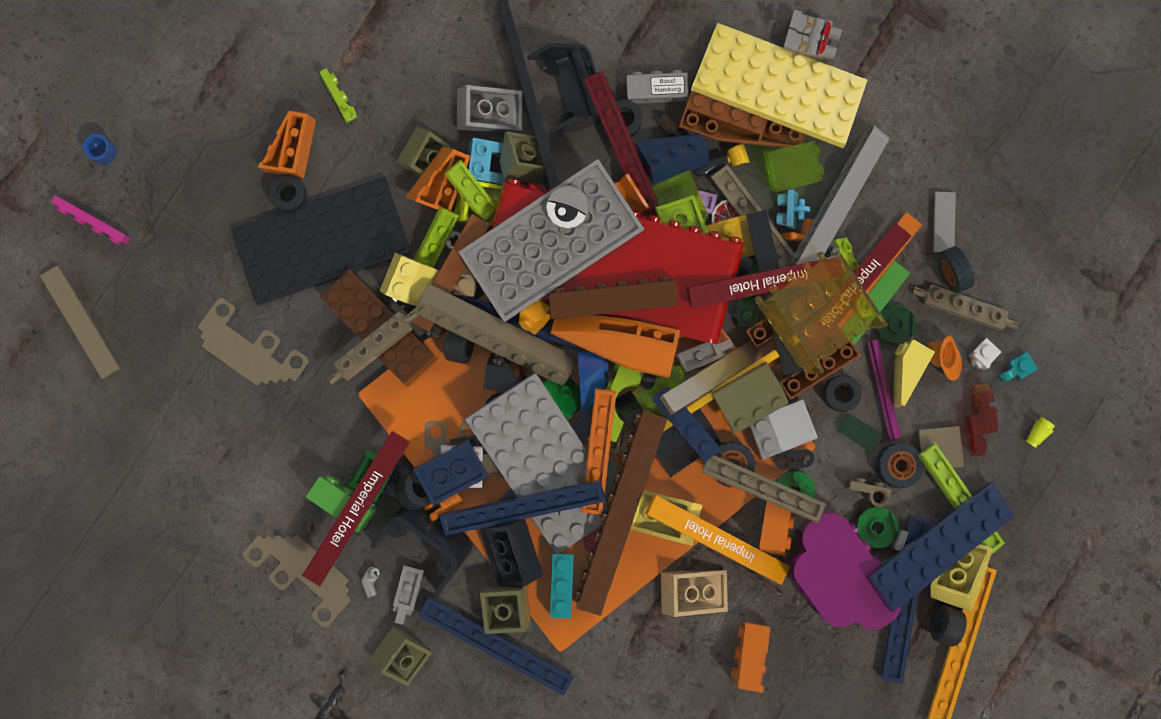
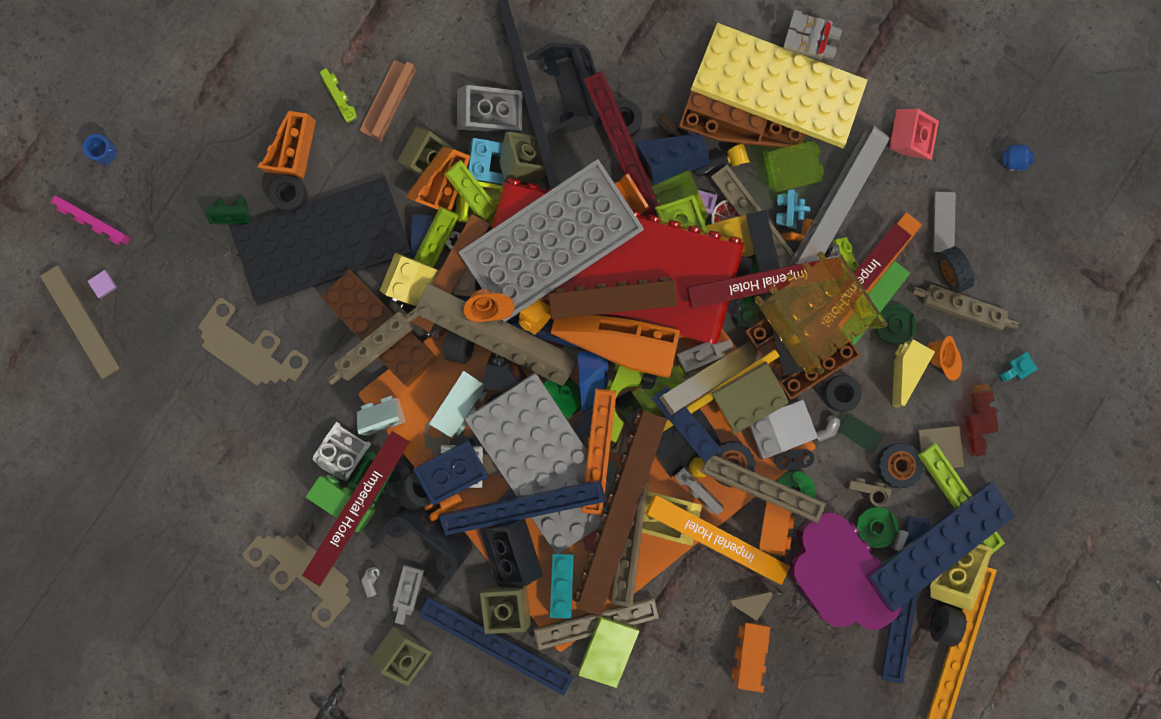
(102, 284): none -> lavender tile
(222, 214): none -> dark green tile
(340, 452): none -> white slope
(380, 416): none -> light aqua slope
(388, 99): none -> nougat panel
(419, 229): none -> dark blue slope
(458, 405): none -> light aqua slope
(488, 306): none -> orange piece
(567, 207): tile -> none
(584, 626): none -> dark tan tile
(608, 652): none -> lime tile
(627, 568): none -> dark tan tile
(657, 87): light grey brick -> none
(693, 592): tan slope -> none
(696, 467): none -> yellow tile
(698, 490): none -> light grey hinge
(753, 603): none -> dark tan slope
(831, 428): none -> light grey arm
(883, 389): magenta axle -> none
(914, 133): none -> coral slope
(984, 354): white bracket -> none
(1017, 158): none -> blue head
(1040, 431): neon yellow cone -> none

